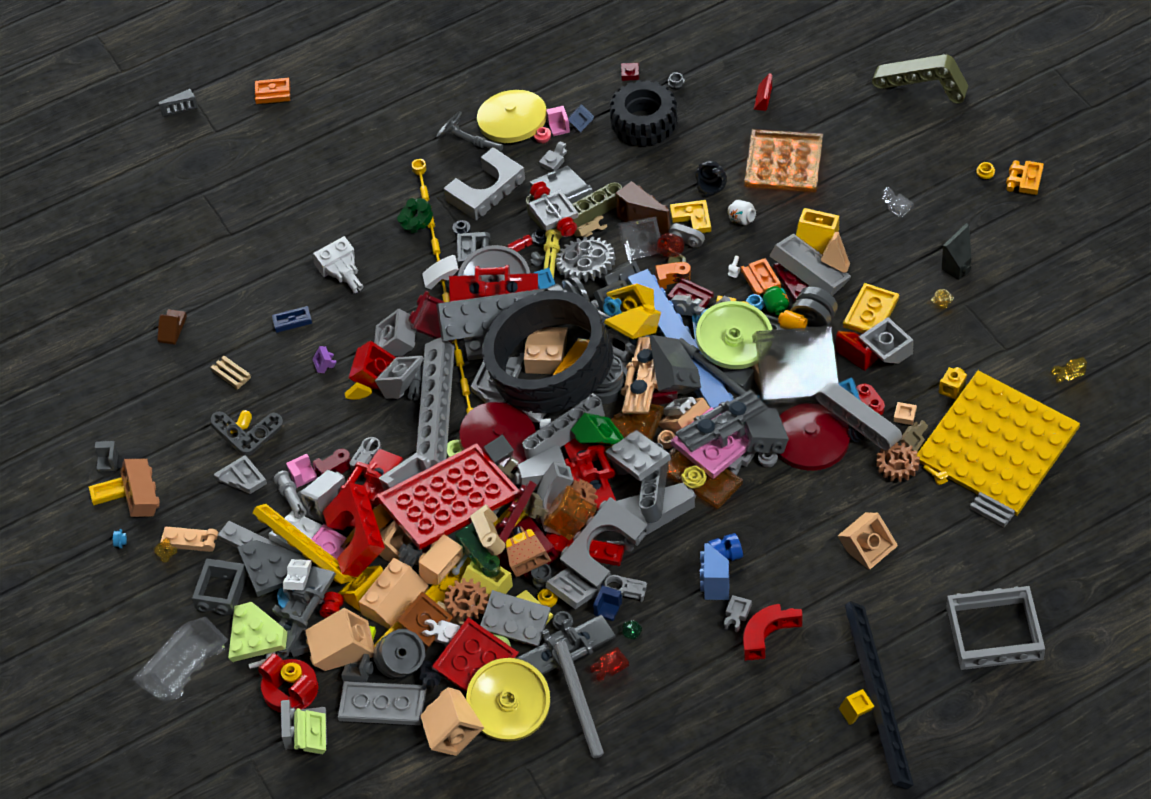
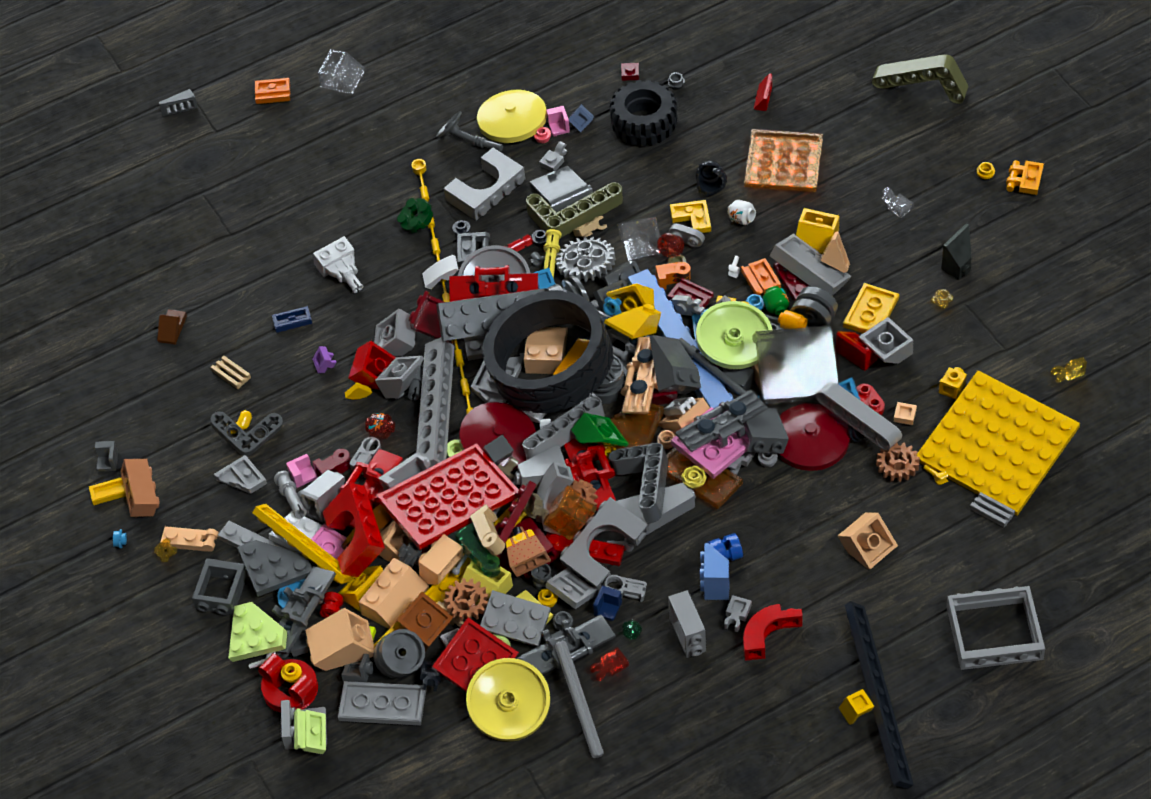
(180, 656): clear windscreen -> none
(297, 574): white slope -> none
(340, 72): none -> clear slope
(379, 425): none -> clear red head
(444, 630): white plate -> none
(450, 722): light nougat slope -> none
(553, 209): light grey plate -> none
(635, 204): reddish brown slope -> none
(638, 455): light grey plate -> none
(687, 624): none -> light grey window
(913, 435): dark tan plate -> none

